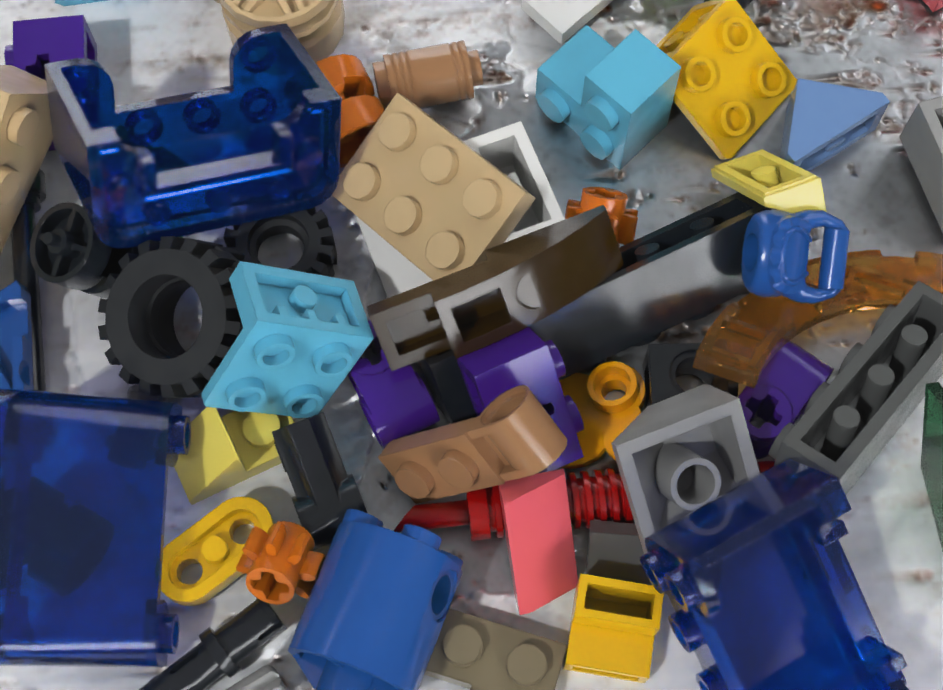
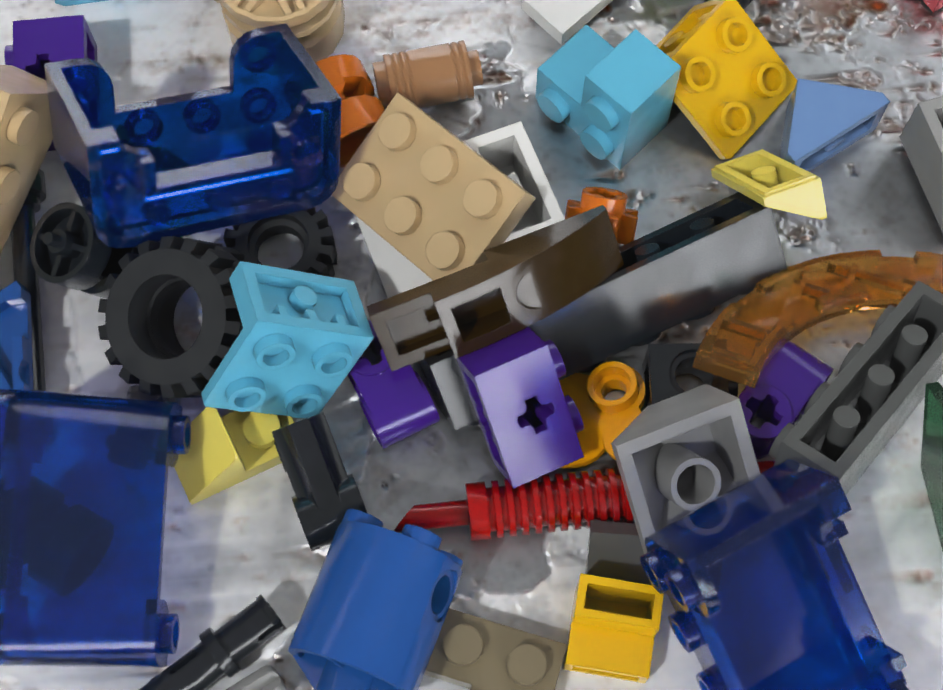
(212, 547): yellow plate -> none
(280, 562): orange gear -> none
(503, 444): medium nougat plate -> none
(539, 538): coral slope -> none
(778, 252): blue piece -> none

